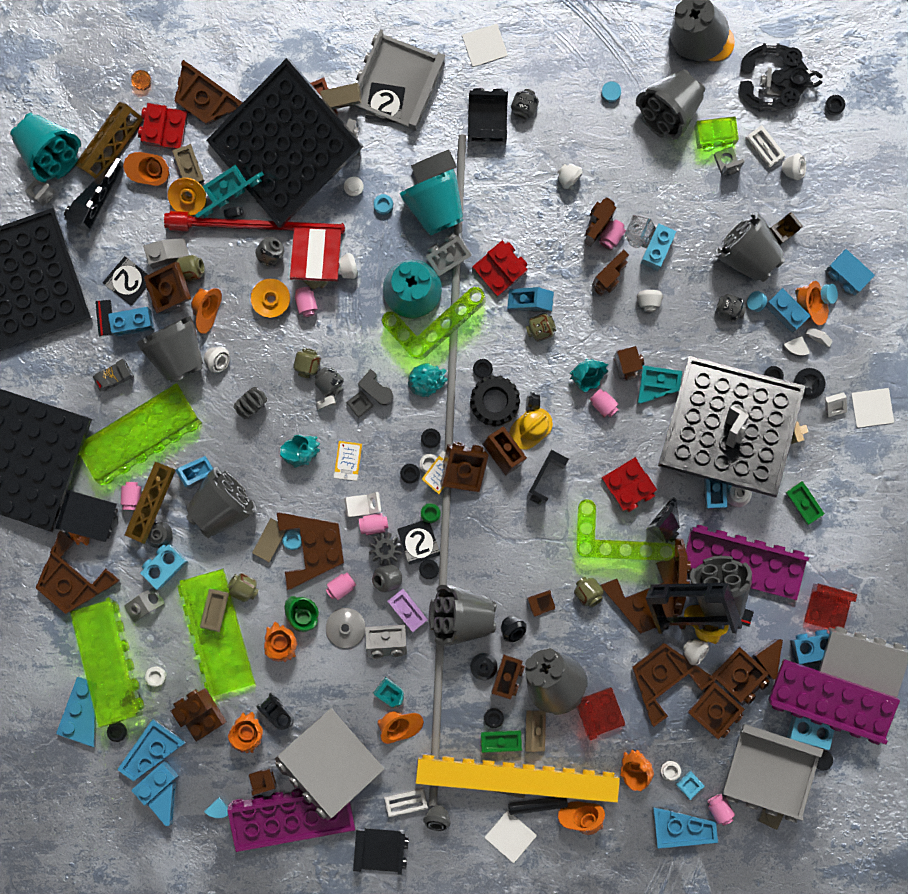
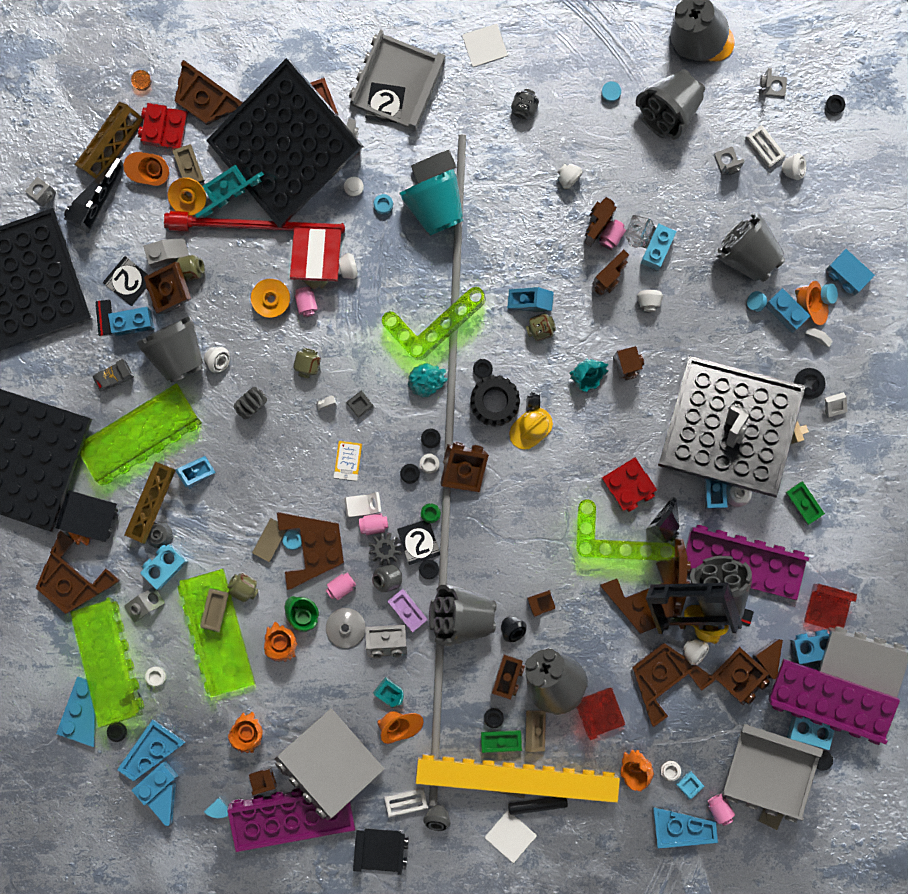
(45, 147): teal cone -> none
(130, 495): bright pink brick -> none
(198, 714): reddish brown plate -> none
(205, 307): orange piece -> none
(219, 503): dark grey cone -> none
(233, 212): black tile -> none
(269, 251): dark grey head -> none
(274, 711): black piece -> none
(299, 450): teal hair -> none
(329, 381): dark grey head -> none
(342, 96): dark tan tile -> none
(381, 394): dark grey leg -> none
(414, 300): teal cone -> none
(434, 474): white sticker -> none
(448, 254): light grey bracket -> none
(485, 660): black cone -> none
(487, 115): black panel -> none
(500, 268): red plate -> none
(504, 450): reddish brown brick -> none
(554, 458): black panel -> none
(582, 817): orange piece -> none
(589, 592): olive head -> none
(604, 403): bright pink brick -> none
(657, 383): teal wing -> none
(716, 133): clear neon green brick -> none
(716, 711): reddish brown plate -> none
(730, 308): dark grey head -> none
(774, 372): black plate -> none
(784, 77): black piece -> none
(786, 228): dark brown bracket -> none
(797, 347): white tile -> none
(872, 407): white sticker -> none

